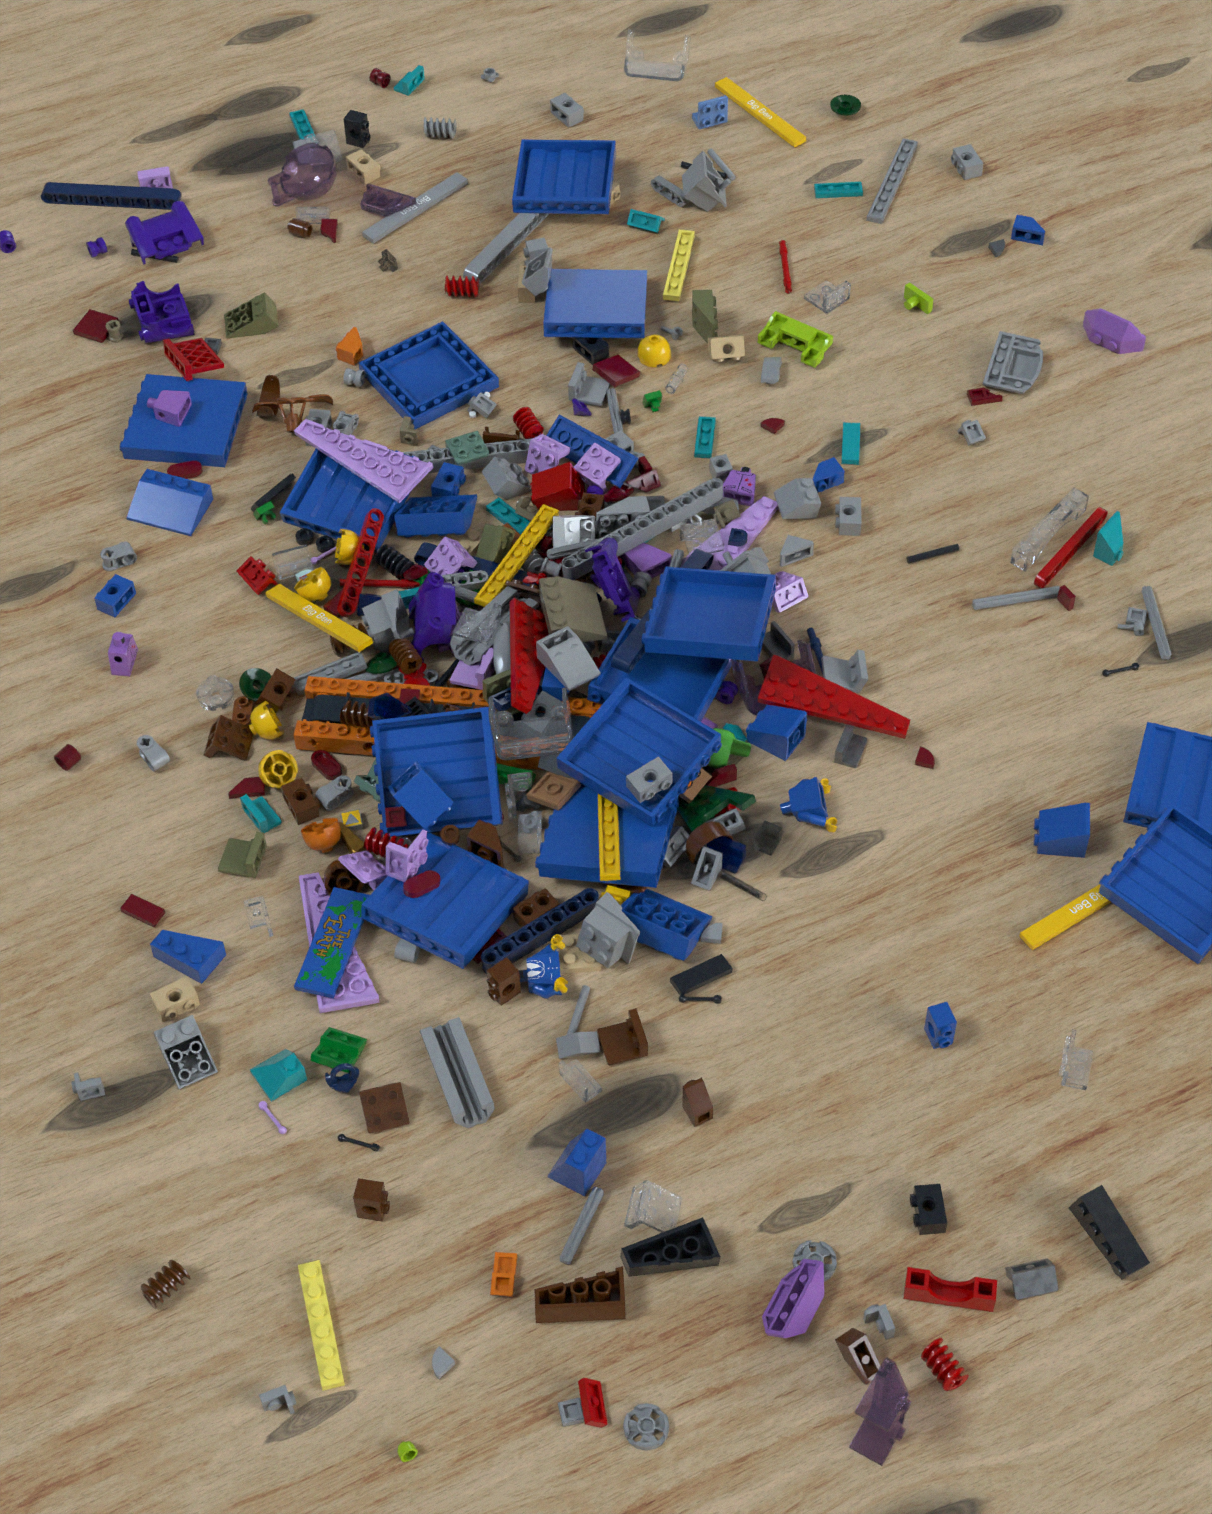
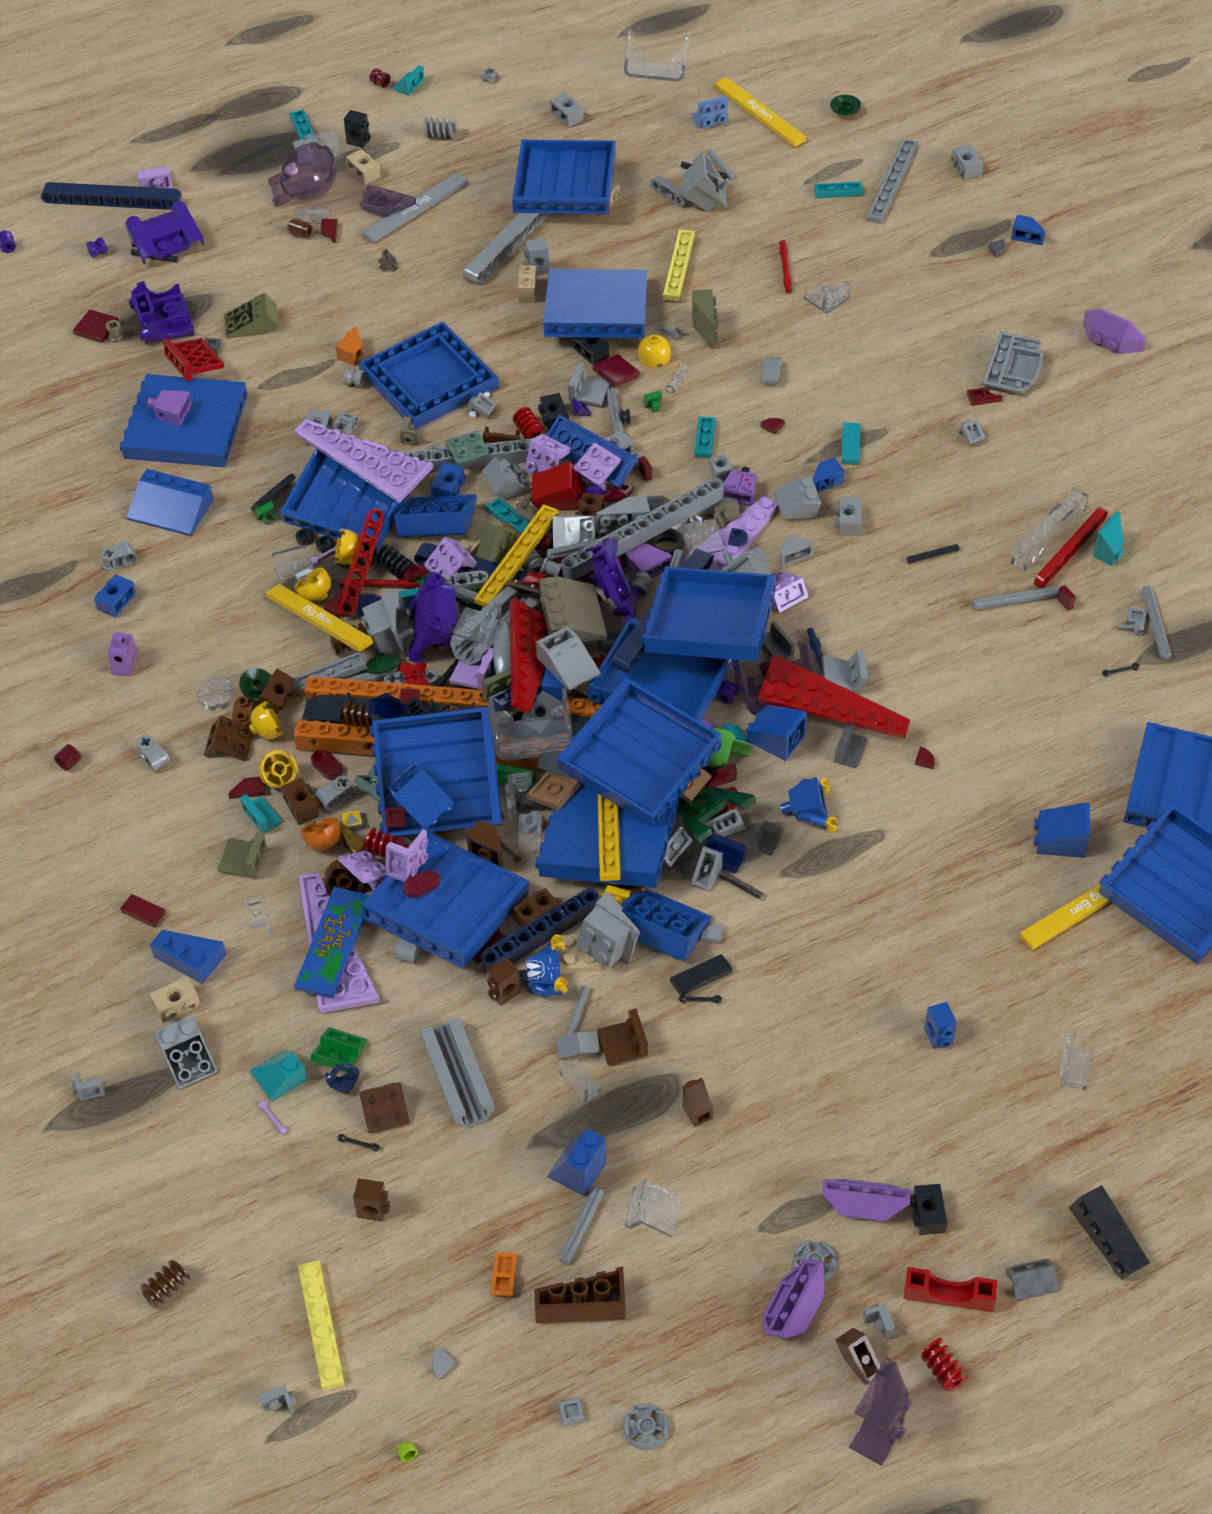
(186, 469): dark red tile -> none
(256, 575): red bracket -> none
(269, 393): reddish brown piece -> none
(292, 420): dark orange plant -> none
(405, 655): reddish brown piece -> none
(450, 835): reddish brown tile -> none
(461, 286): red piece -> none
(538, 273): light grey slope -> none
(551, 407): none -> black brick
(592, 1402): red plate -> none
(644, 220): teal panel -> none
(646, 481): tile -> none
(655, 771): light grey brick -> none
(670, 535): none -> black tyre
(673, 1250): black wedge -> none
(703, 835): reddish brown piece -> none
(716, 344): tan brick -> none
(797, 335): lime bracket -> none
(865, 1198): none -> medium lavender wedge
(917, 298): lime tile -> none

